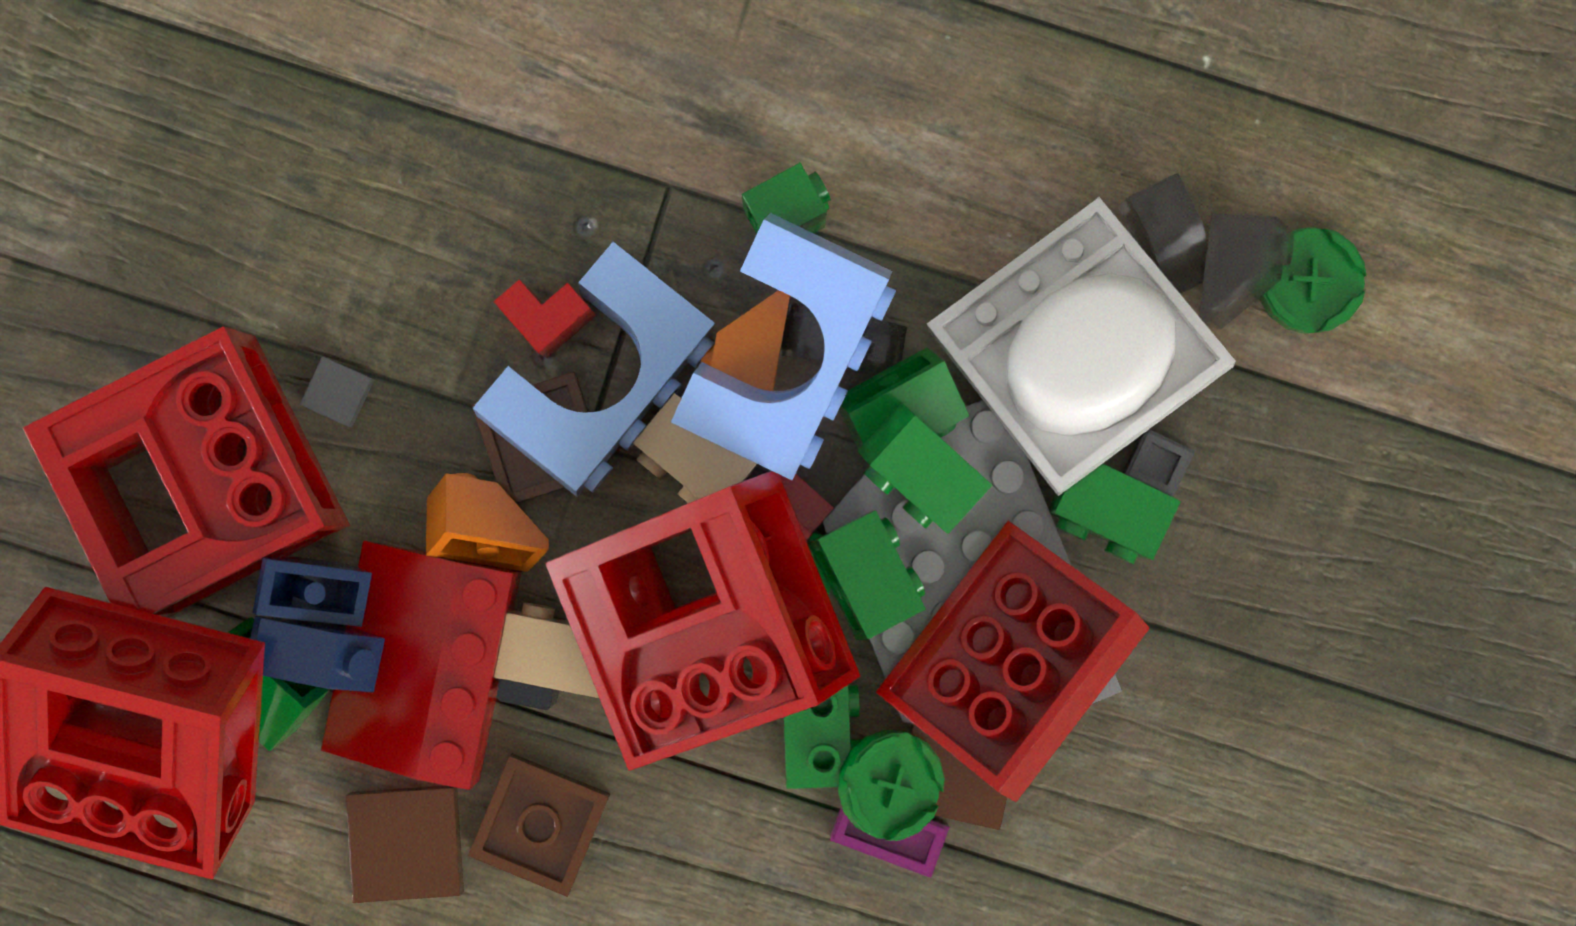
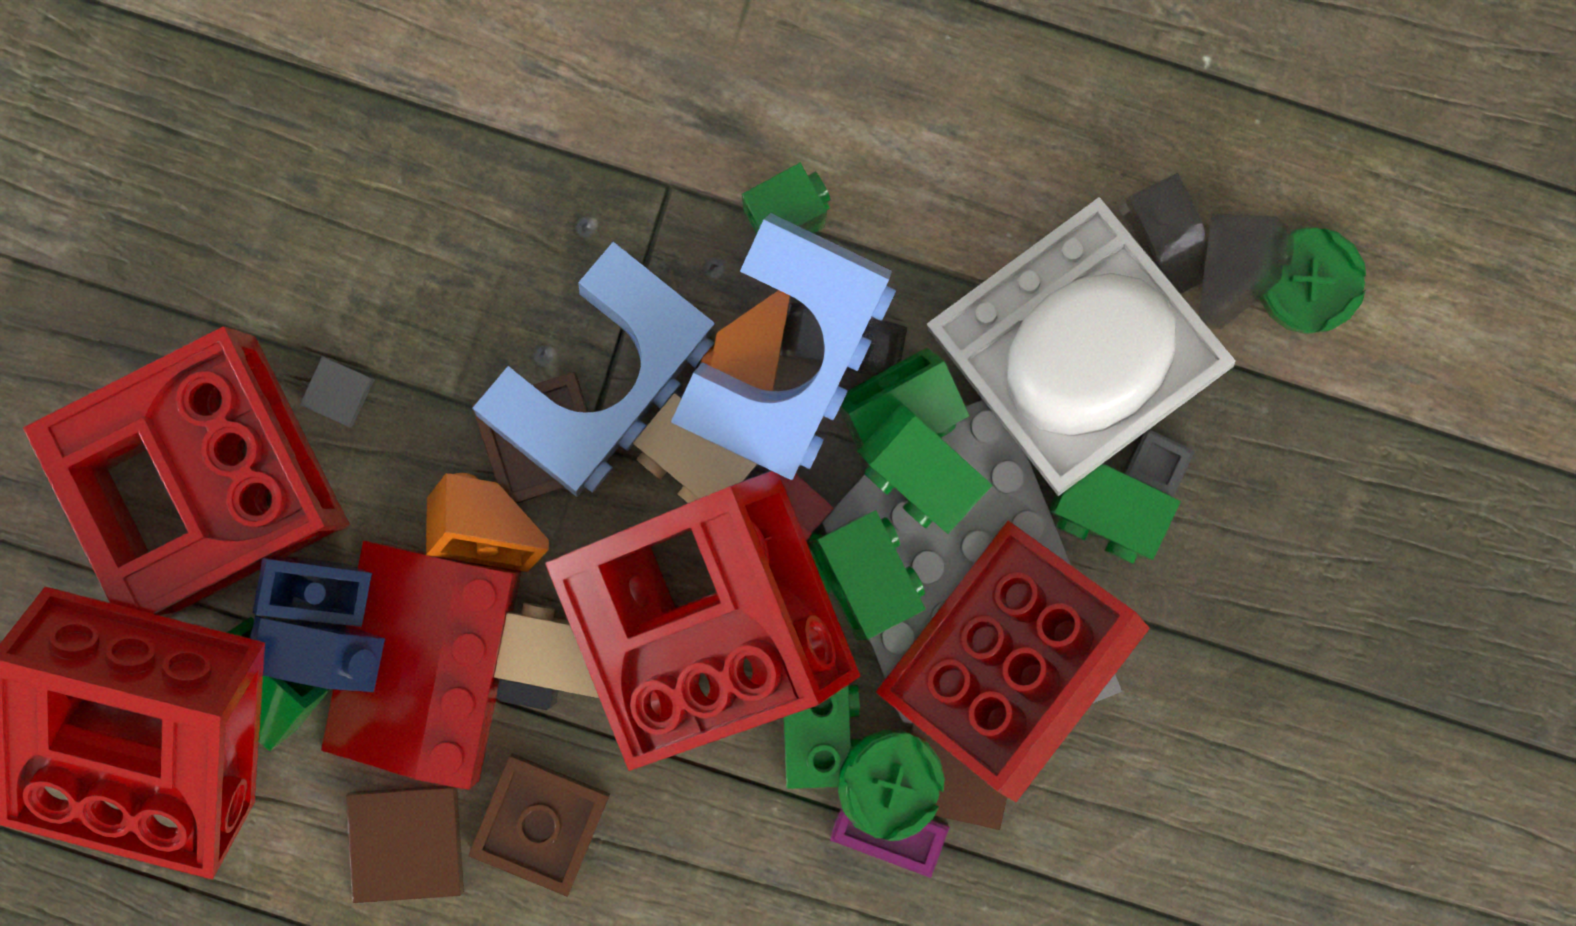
(547, 323): red piece -> none

